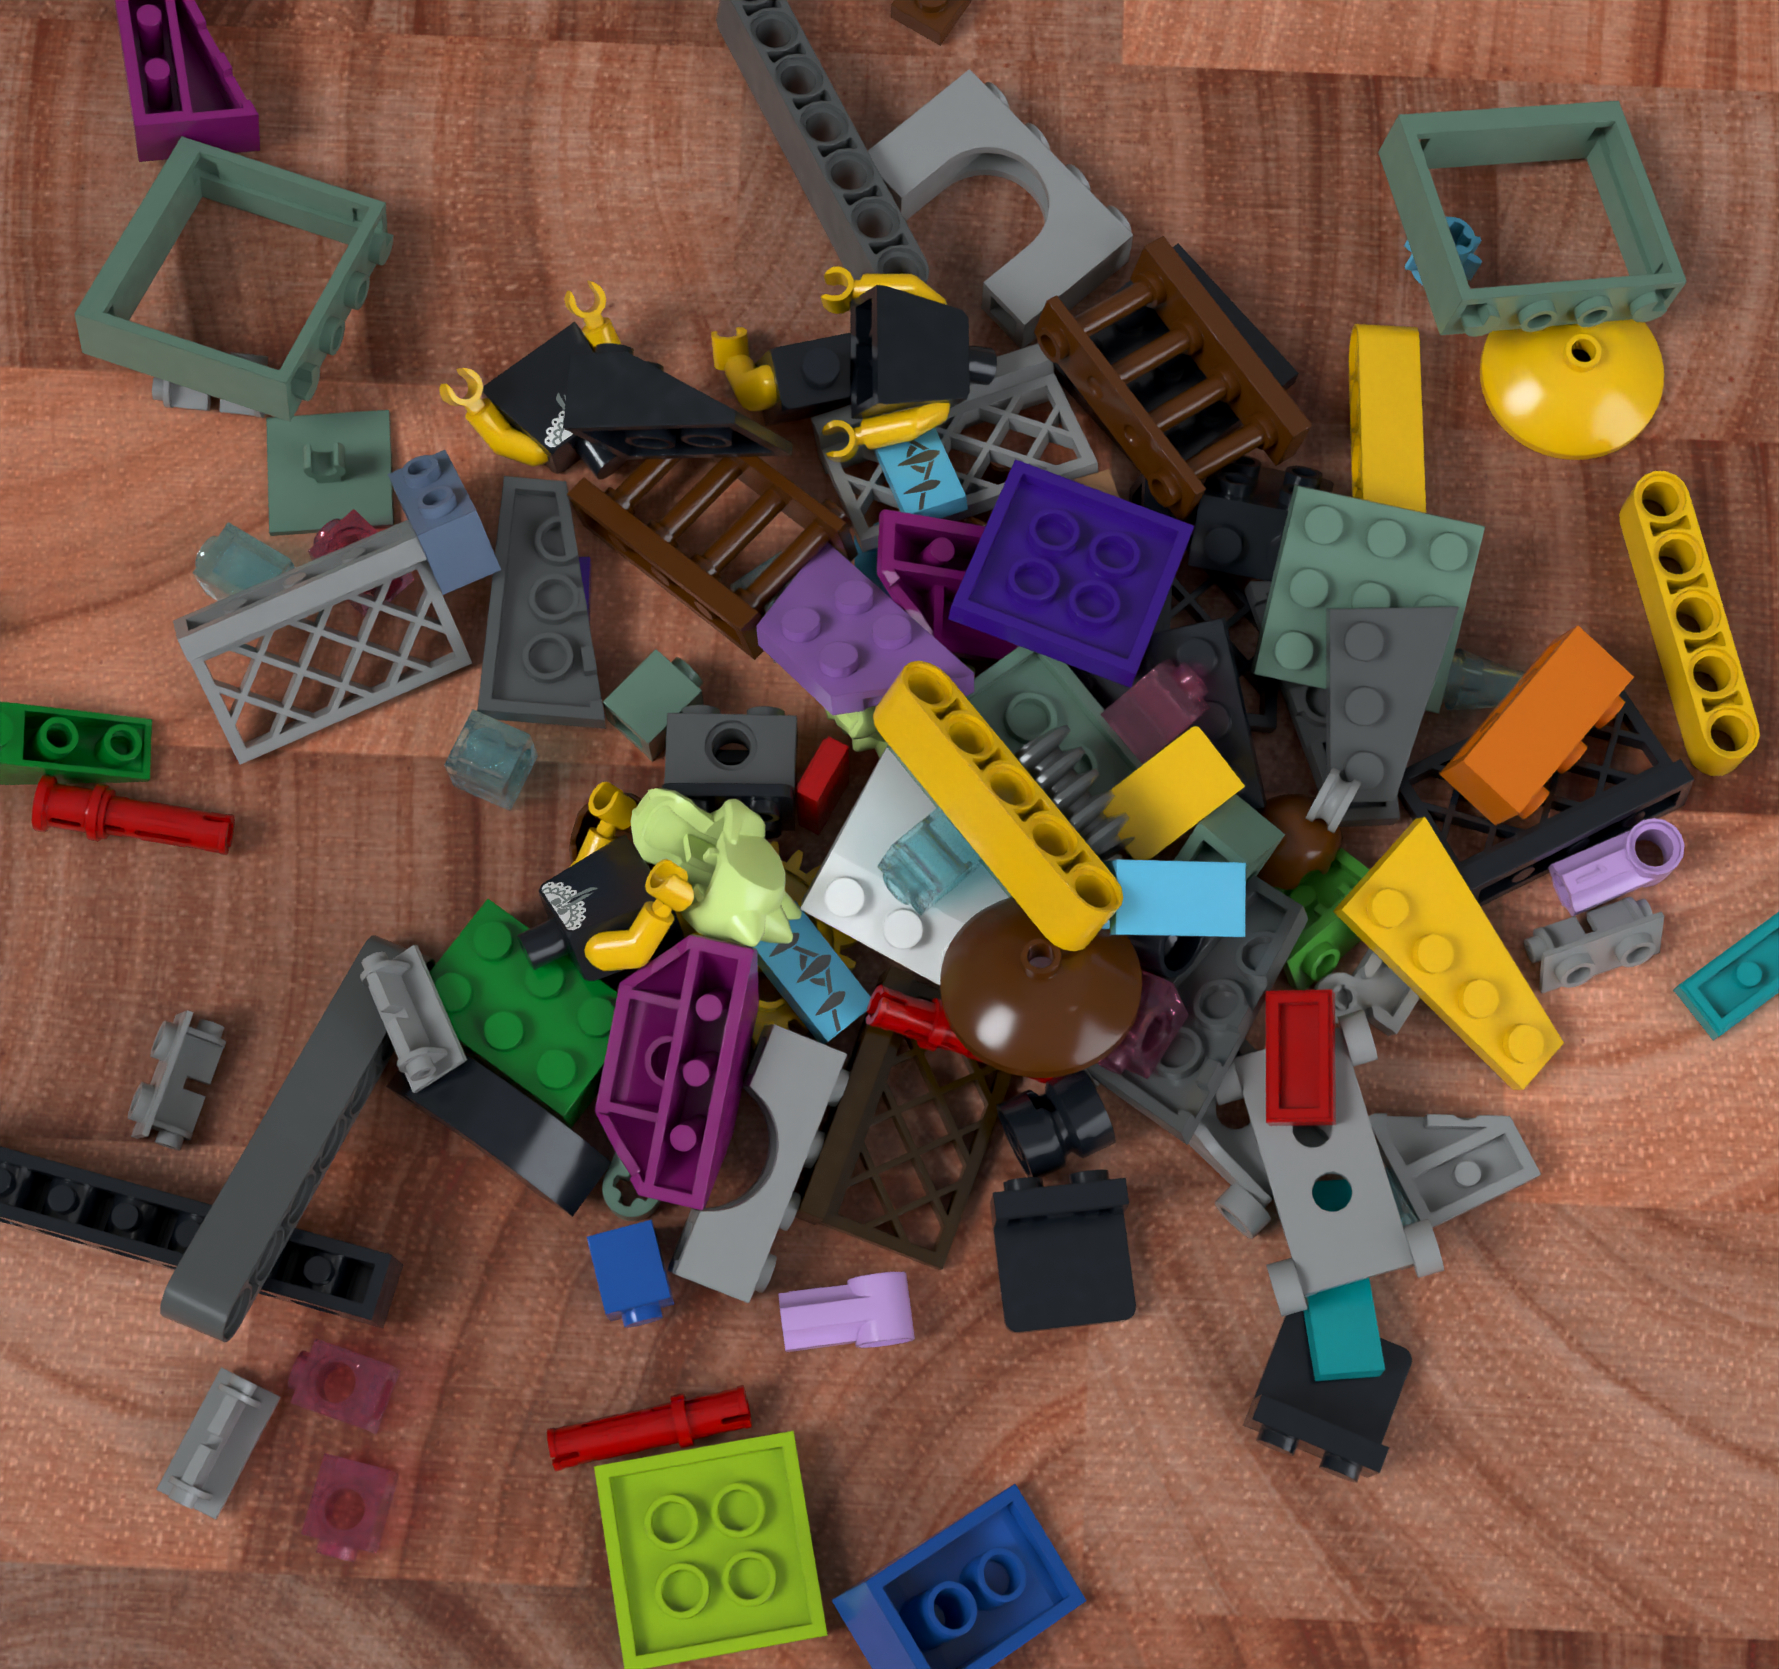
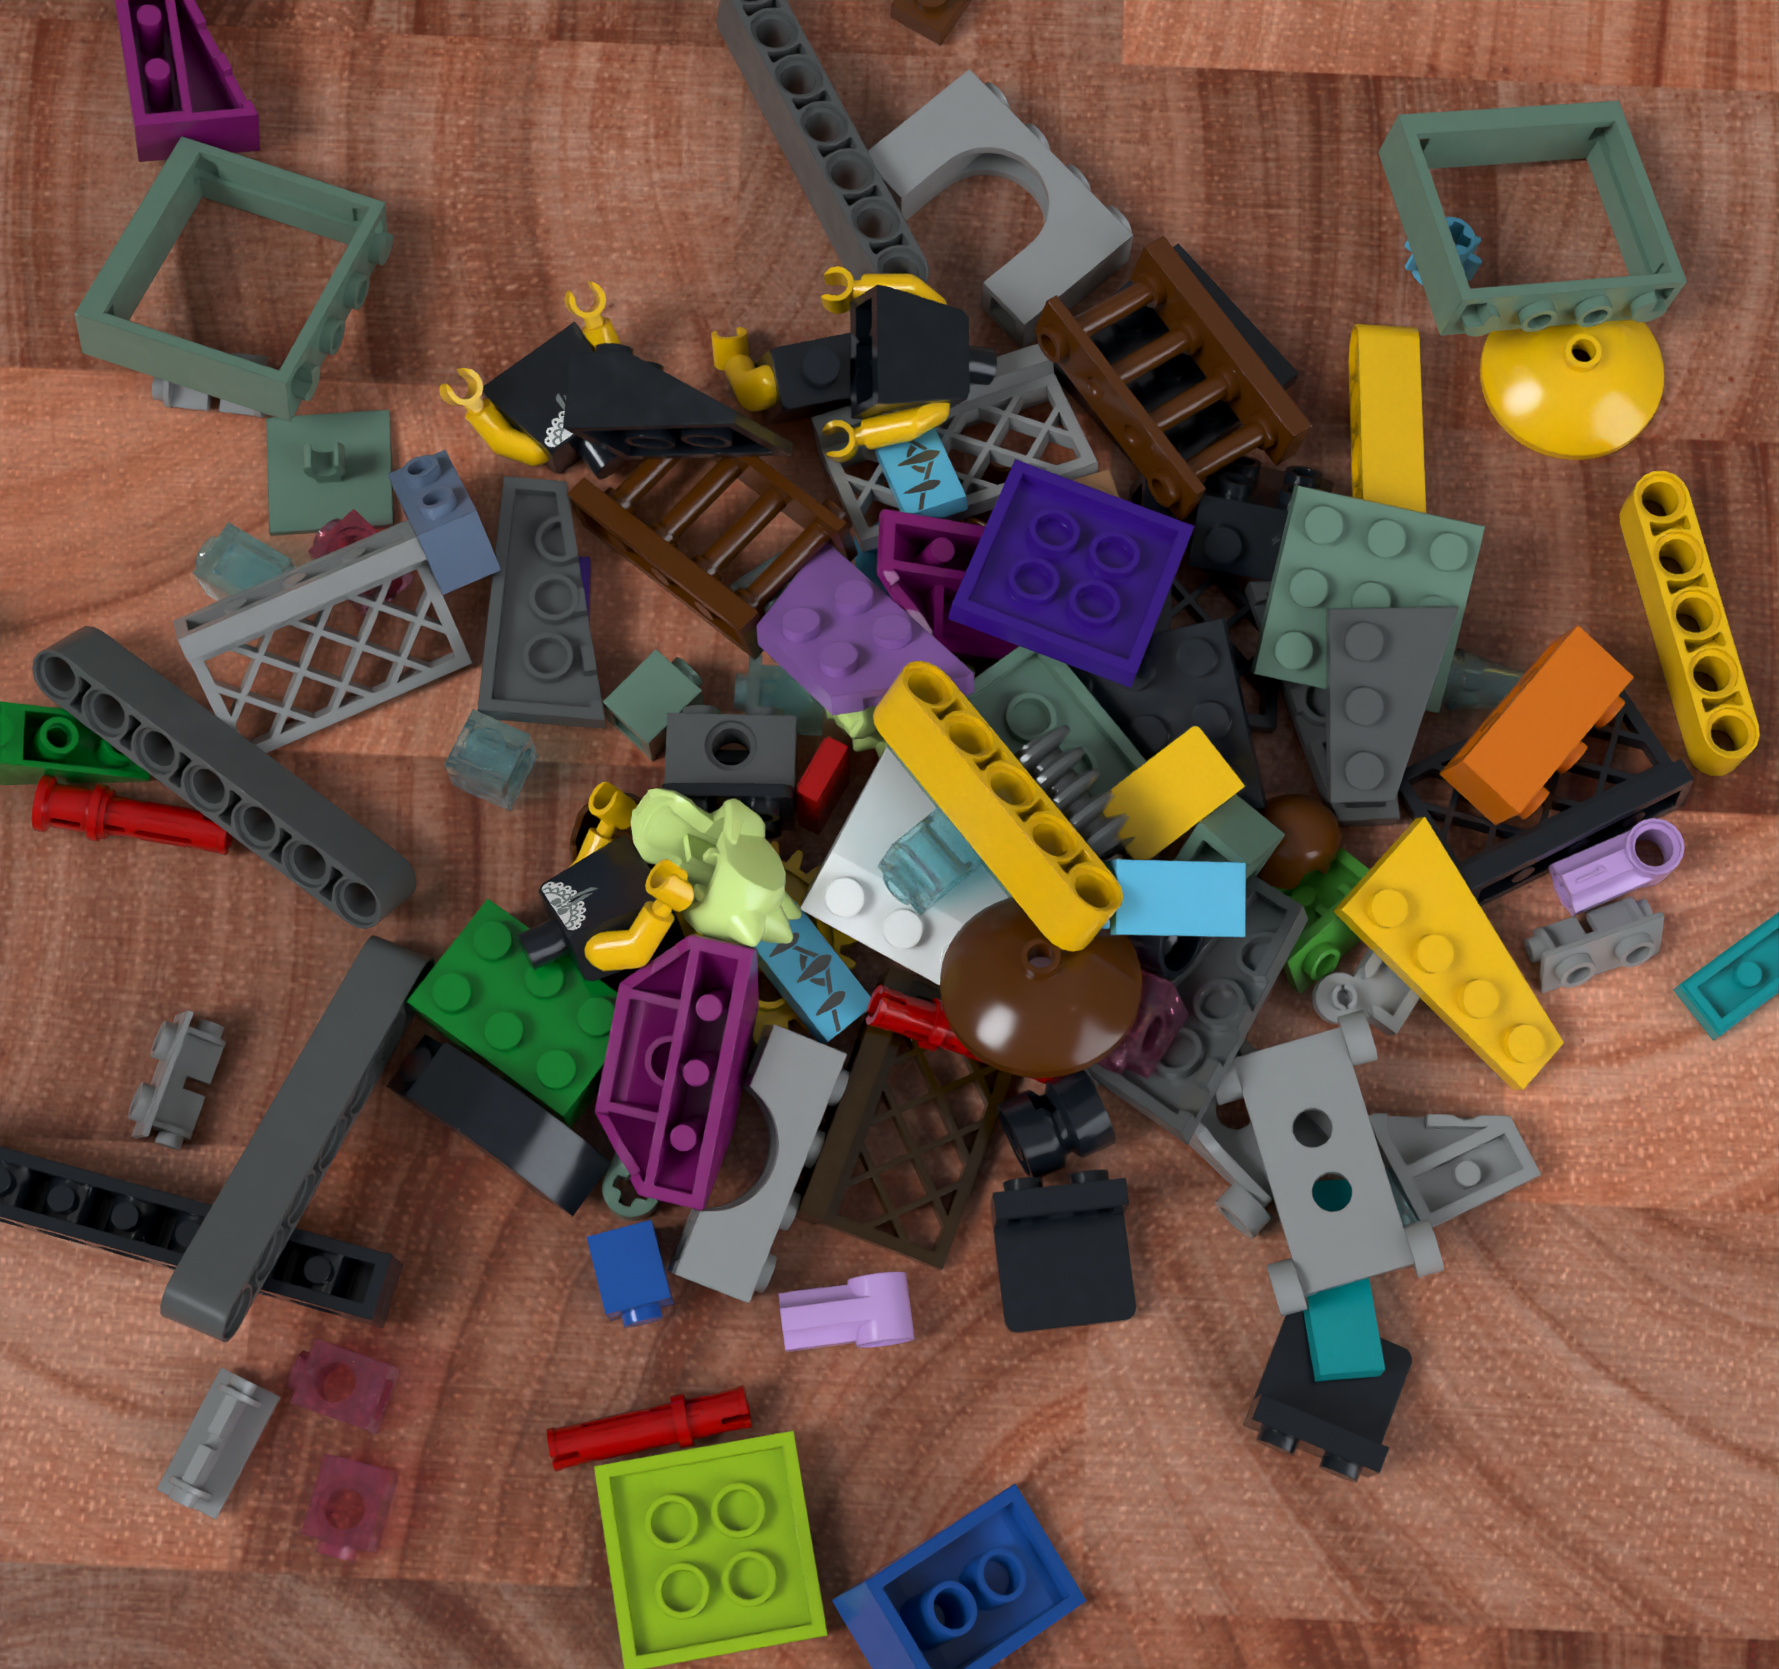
(225, 776): none -> dark grey beam
(413, 1016): light grey hinge -> none
(776, 688): none -> clear light blue bracket
(1158, 708): clear pink brick -> none
(1300, 1058): red tile -> none
(1333, 800): light grey bush -> none

